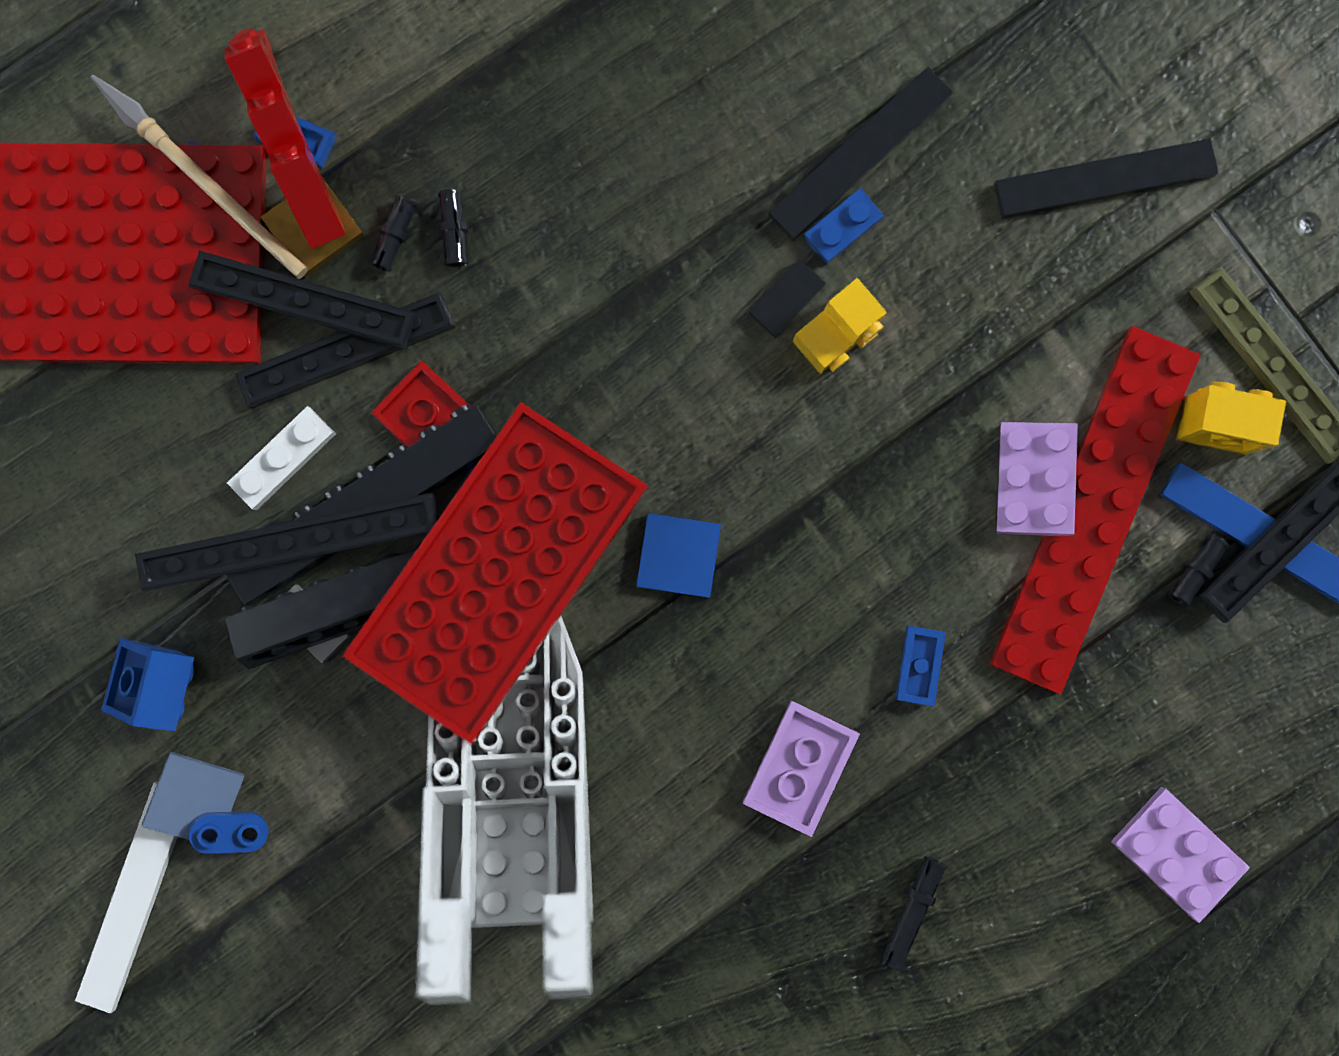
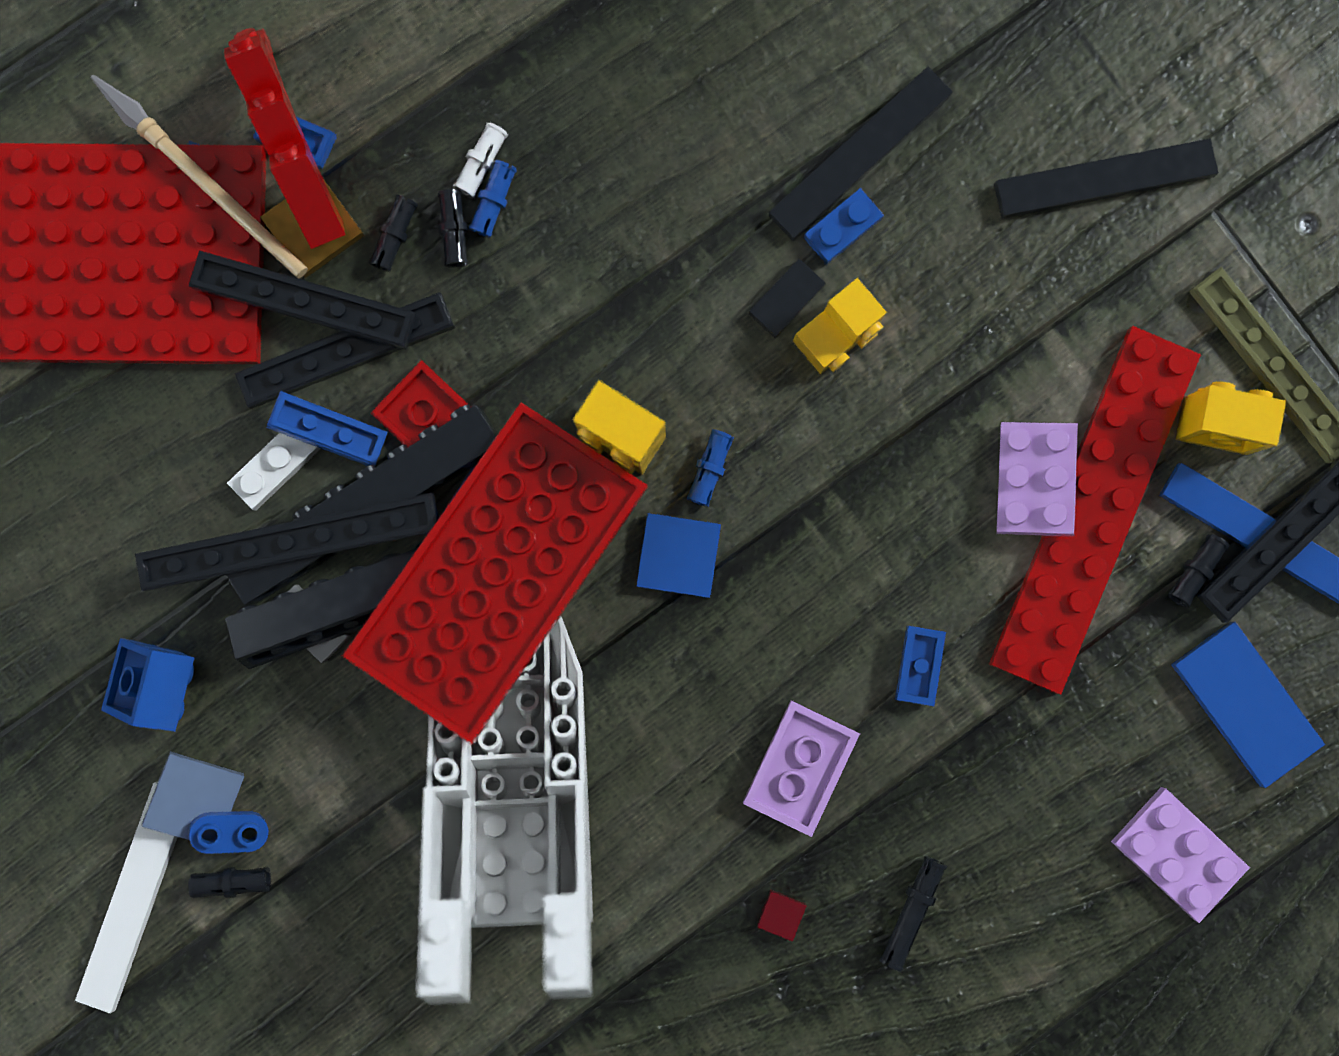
(229, 882): none -> black pin
(326, 429): none -> blue tile
(480, 160): none -> white pin
(492, 198): none -> blue pin
(619, 428): none -> yellow brick
(710, 467): none -> blue pin
(781, 915): none -> dark red tile
(1248, 704): none -> blue tile

